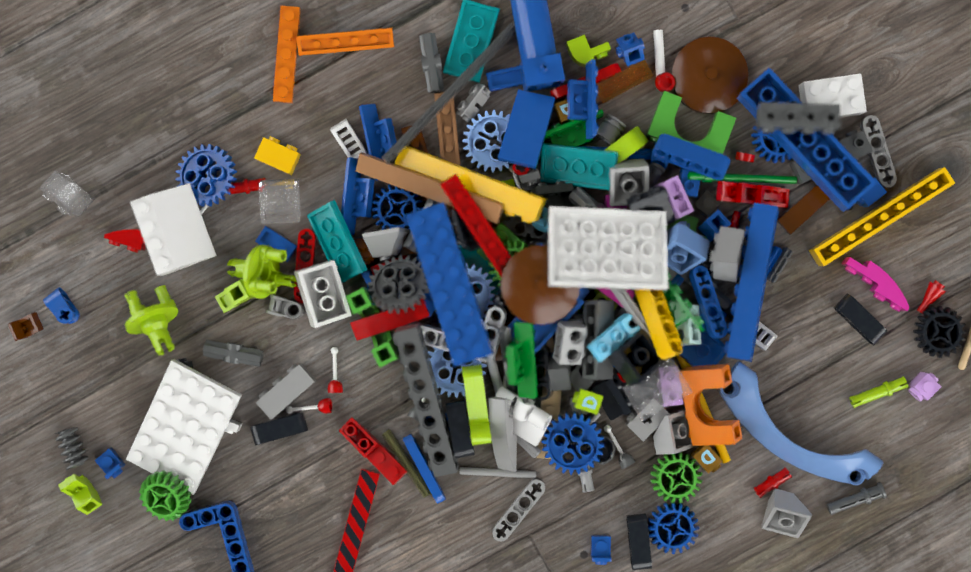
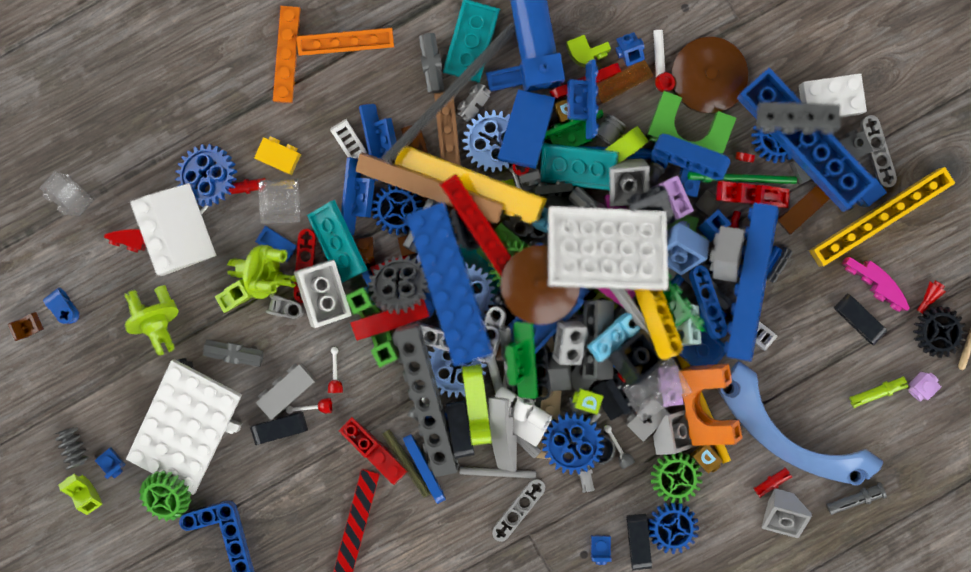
(386, 242): light grey slope -> none

